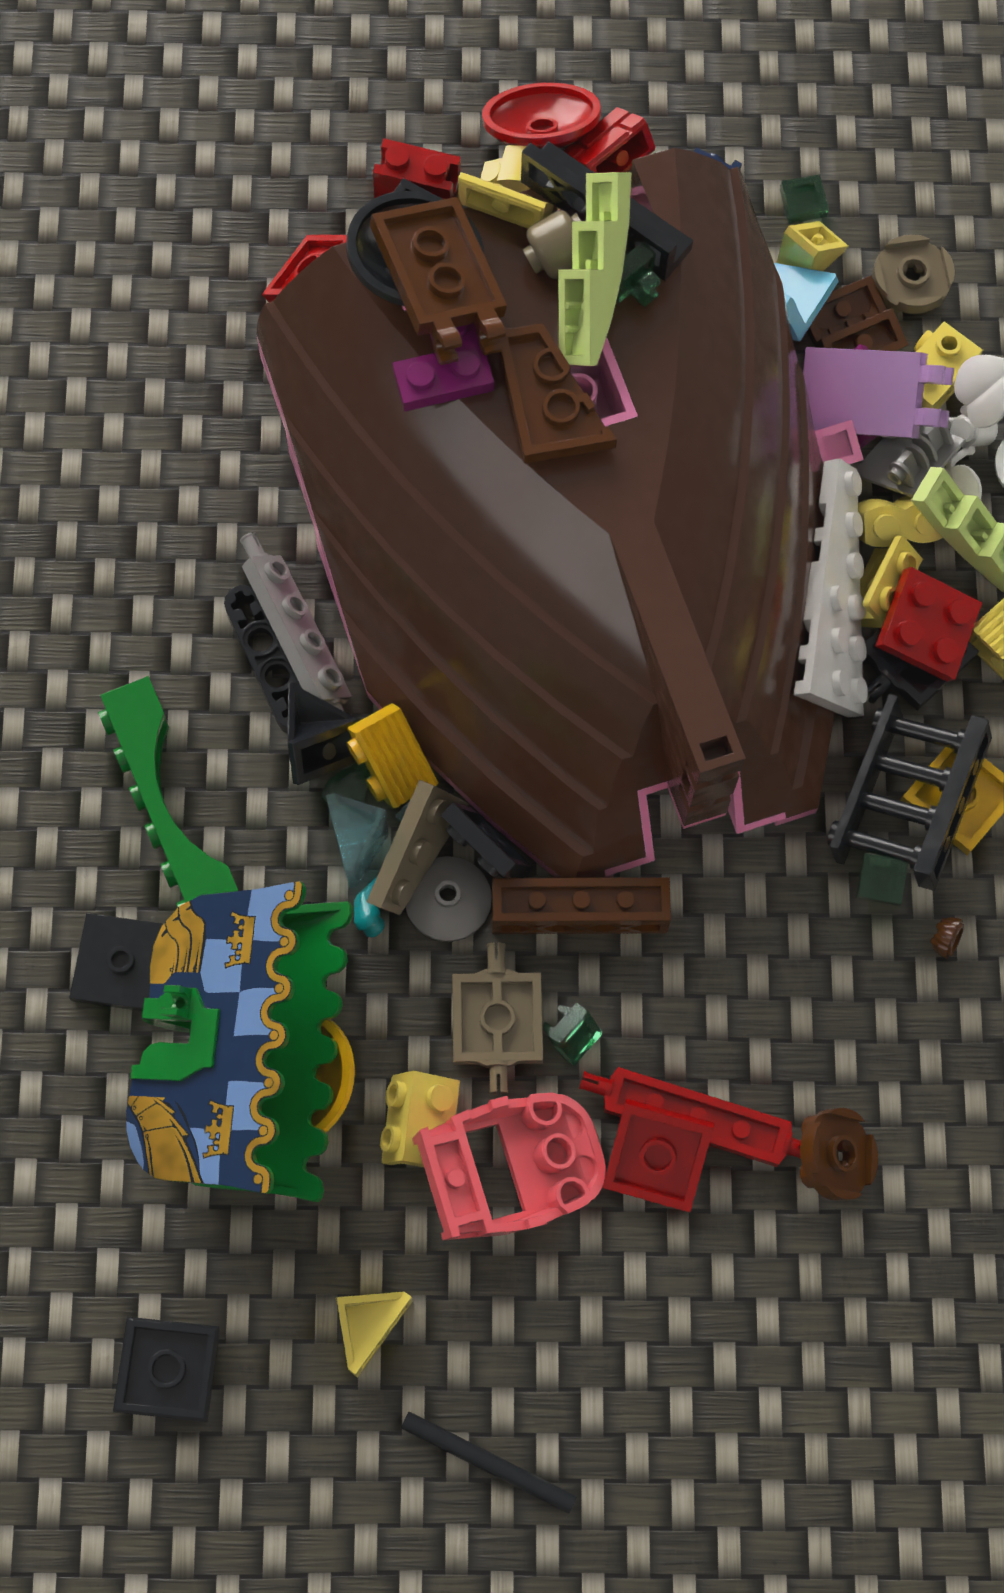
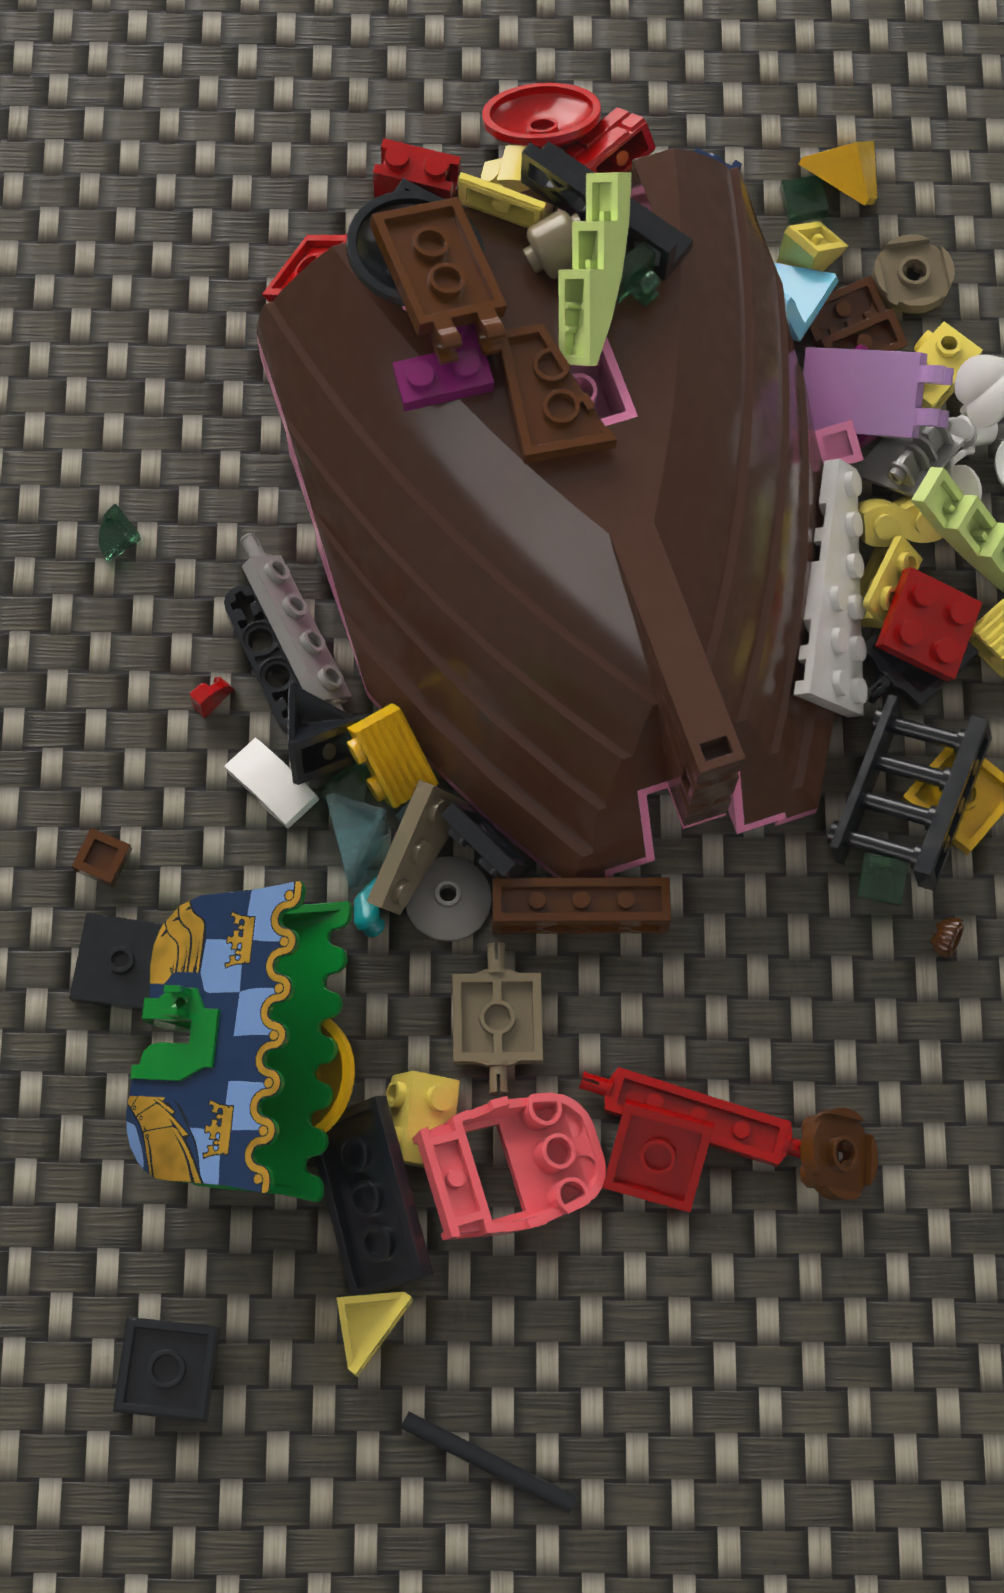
(101, 857): none -> reddish brown plate
(116, 533): none -> clear green tile
(141, 730): green arch -> none
(207, 698): none -> red tile
(271, 783): none -> white slope
(372, 1201): none -> black plate
(573, 1033): clear green tile -> none
(848, 169): none -> yellow slope

